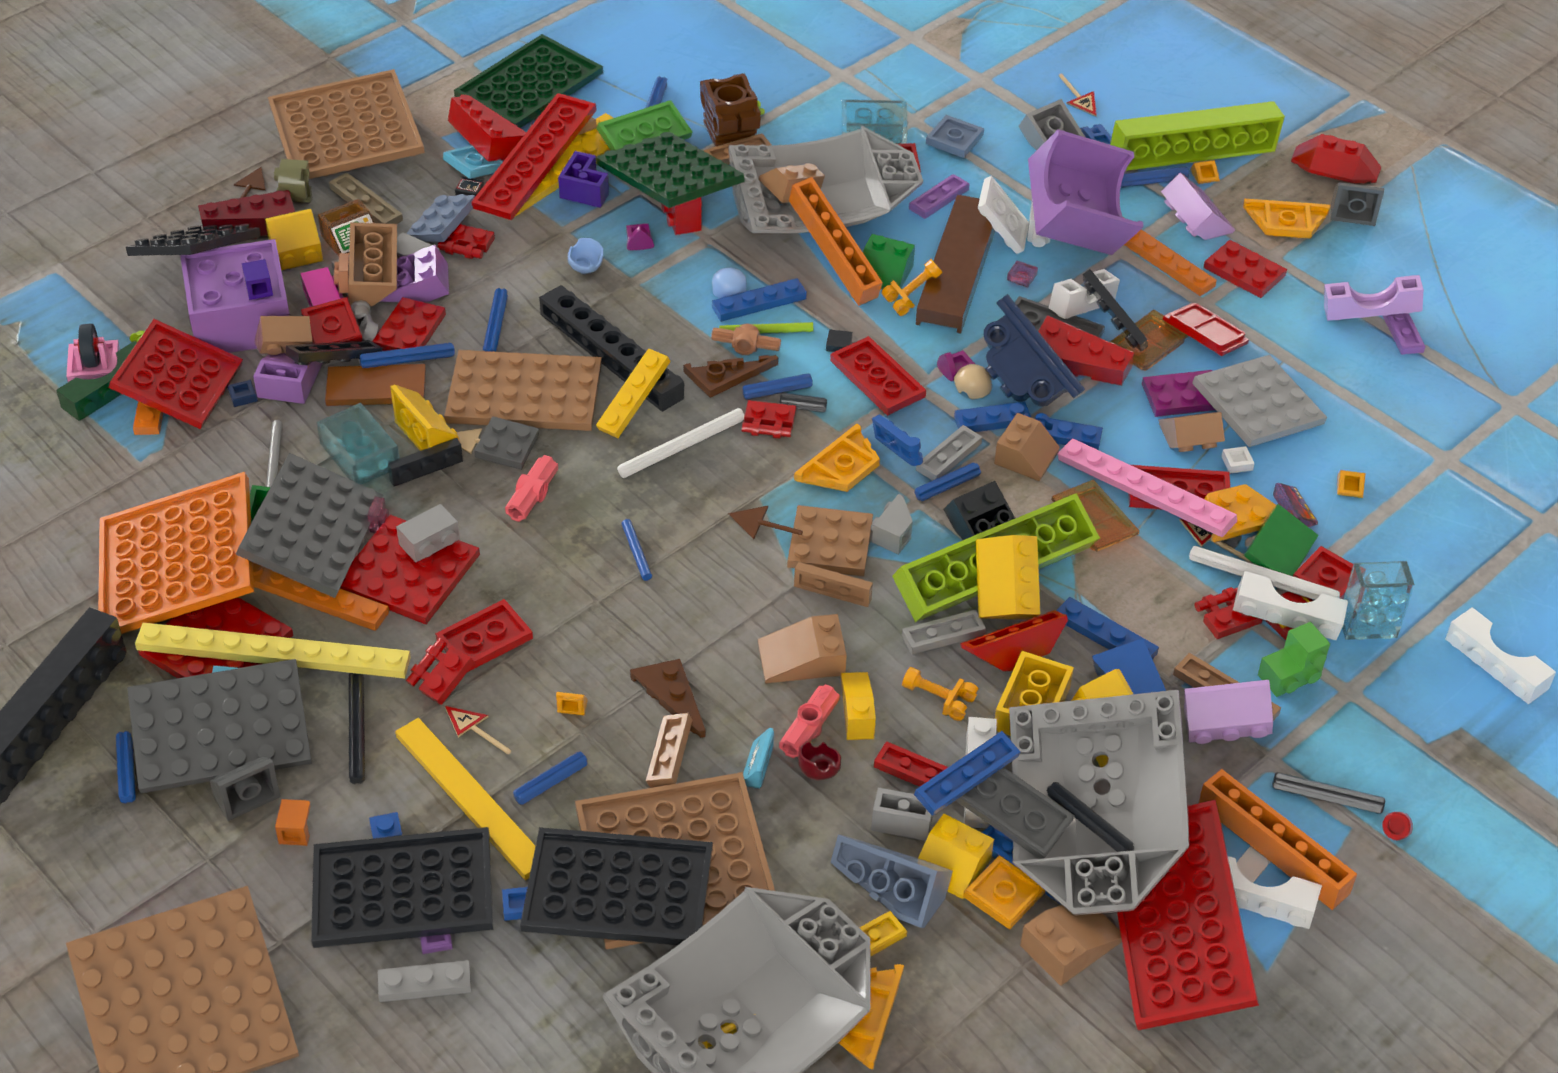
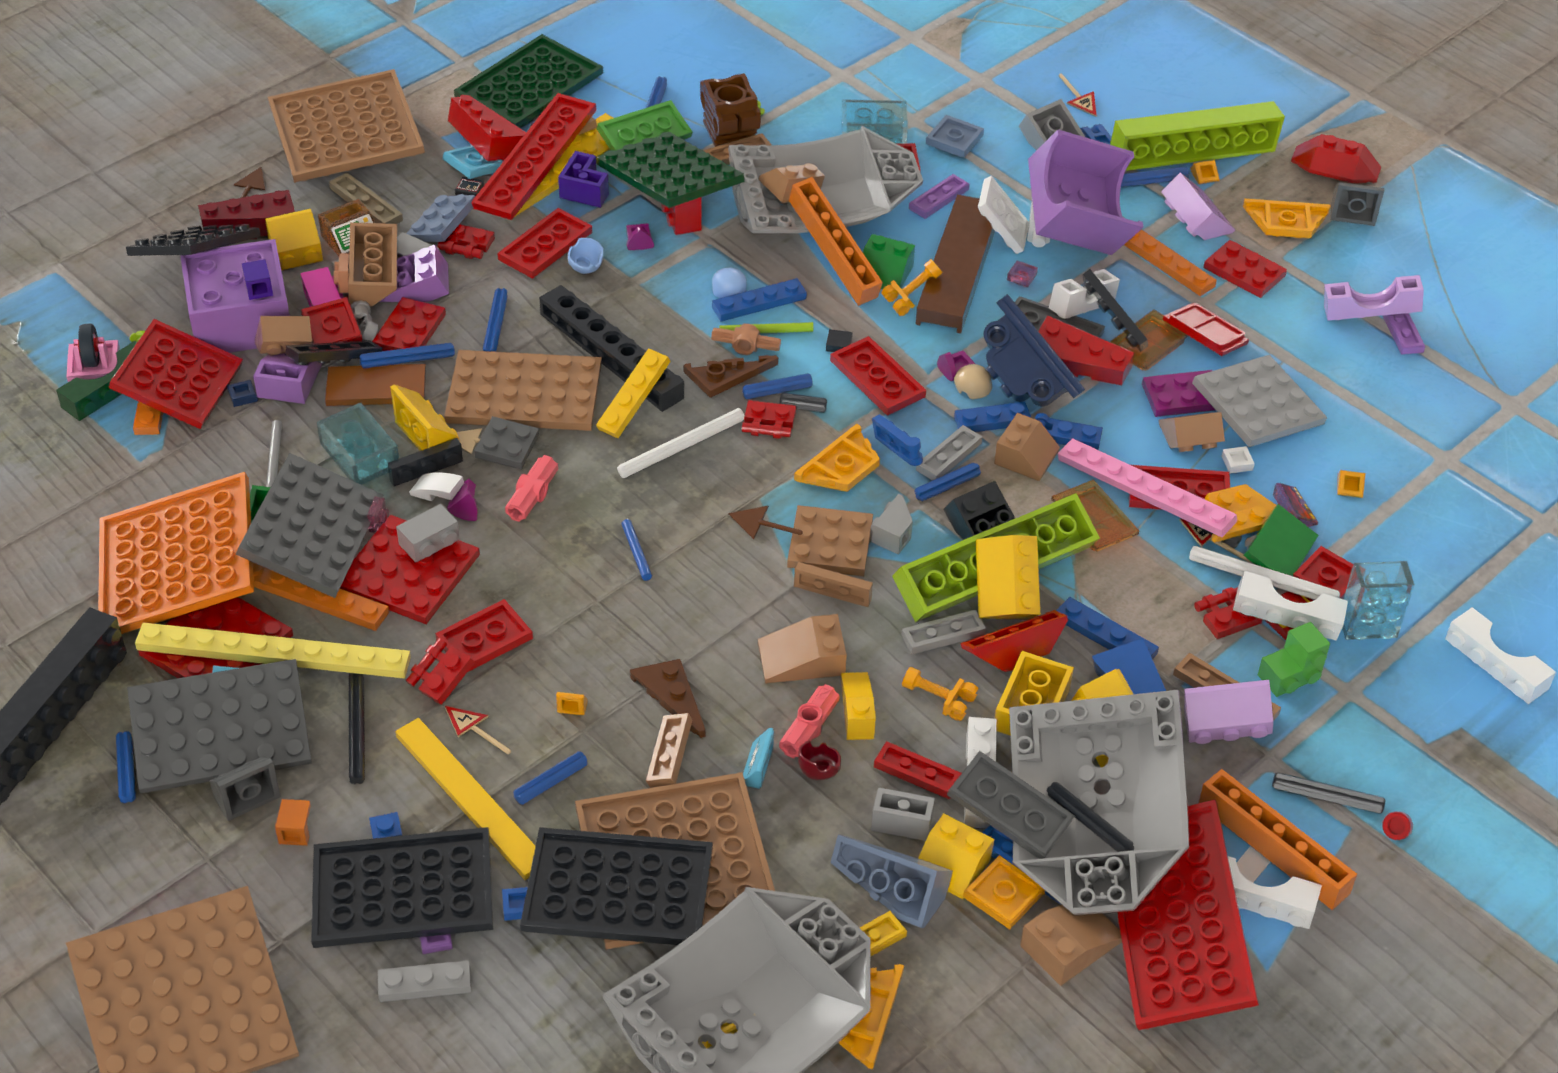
(294, 176): olive cylinder -> none
(437, 484): none -> white slope
(463, 503): none -> magenta tile
(544, 243): none -> red plate
(967, 773): blue plate -> none

